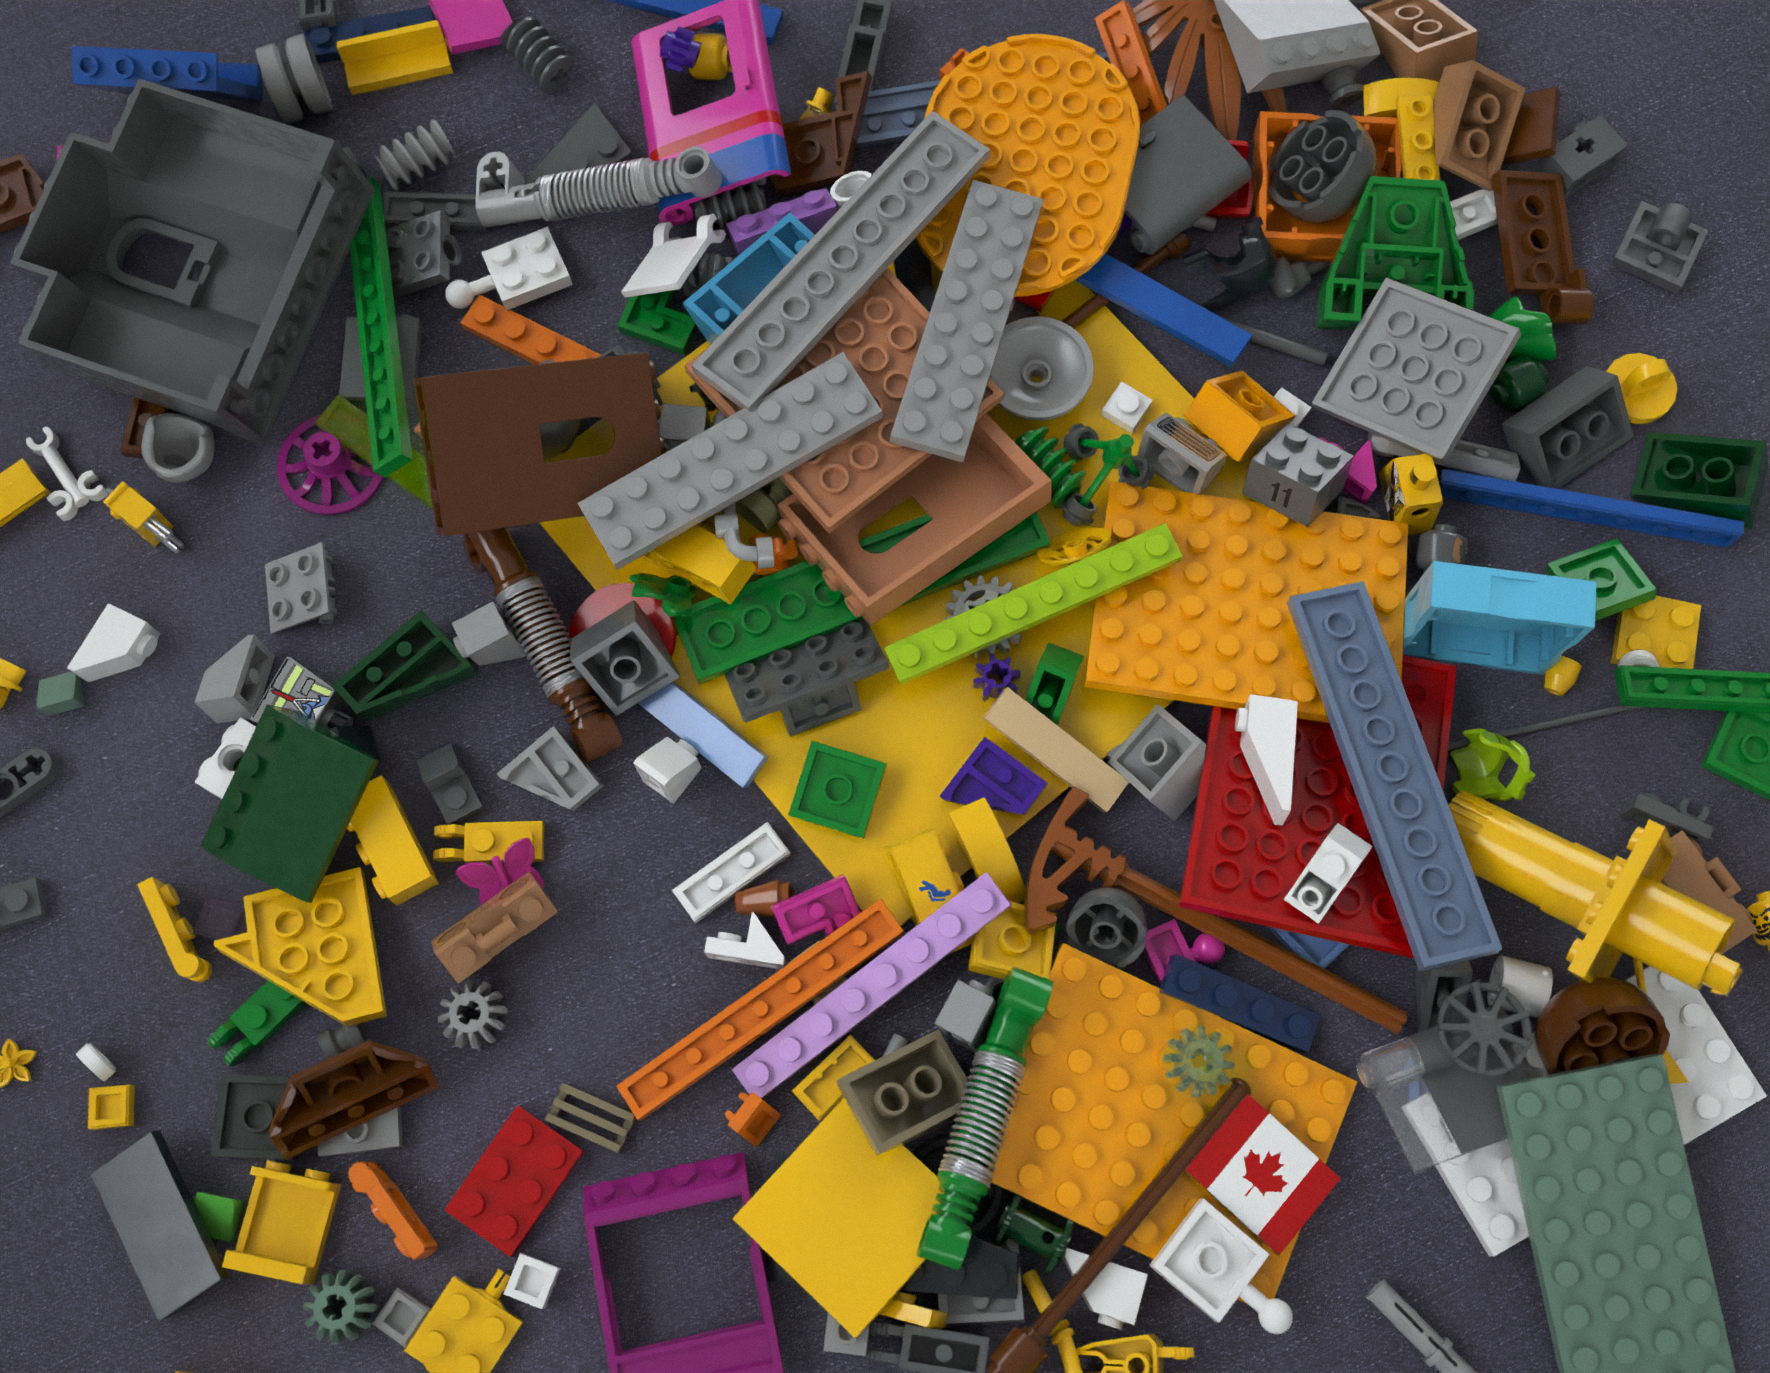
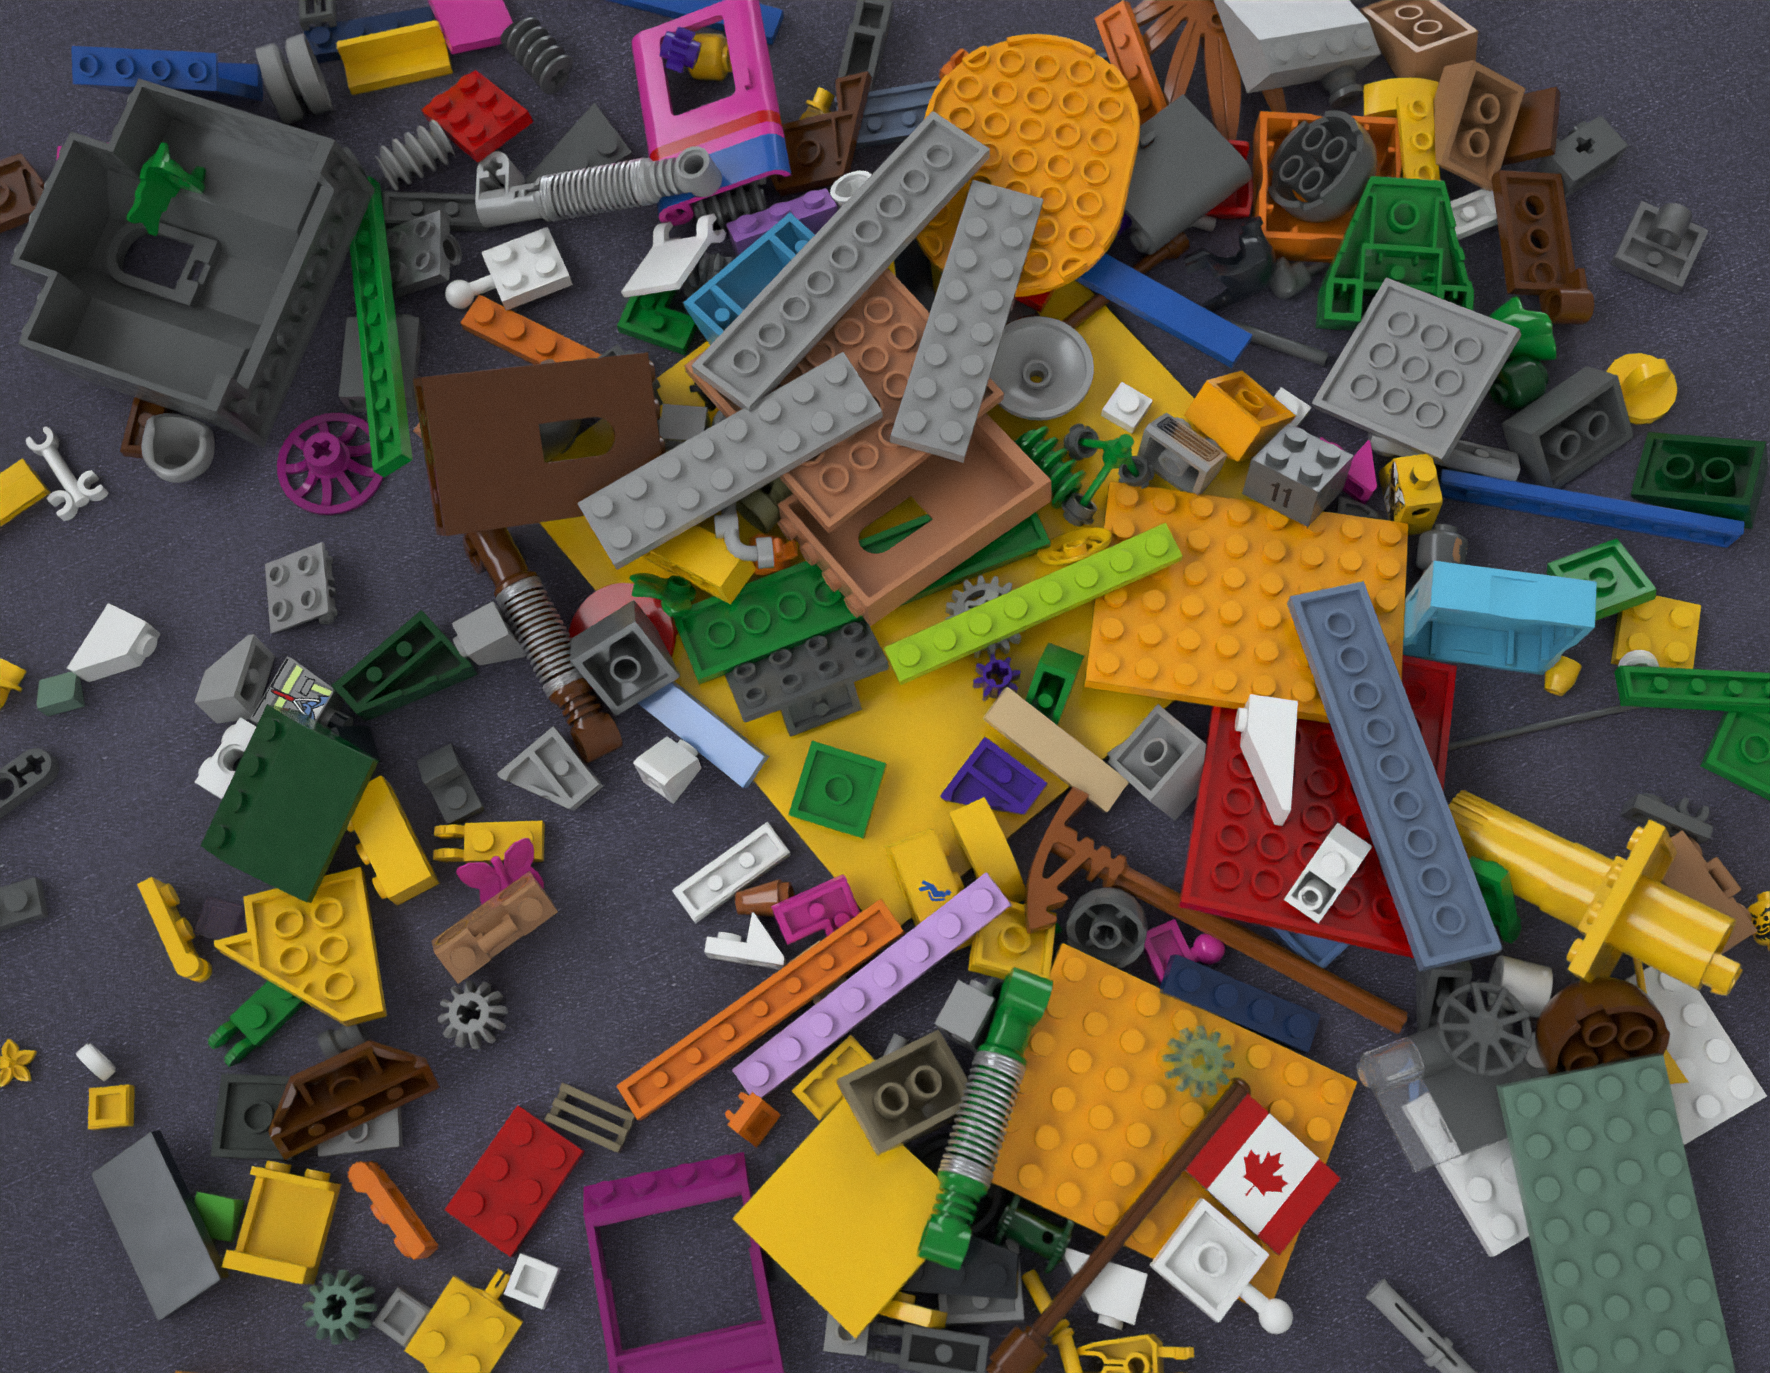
(141, 516): yellow piece -> none
(159, 182): none -> green hair
(352, 431): clear neon green tile -> none
(477, 115): none -> red plate
(1482, 762): lime helmet -> none
(1498, 896): none -> green hinge

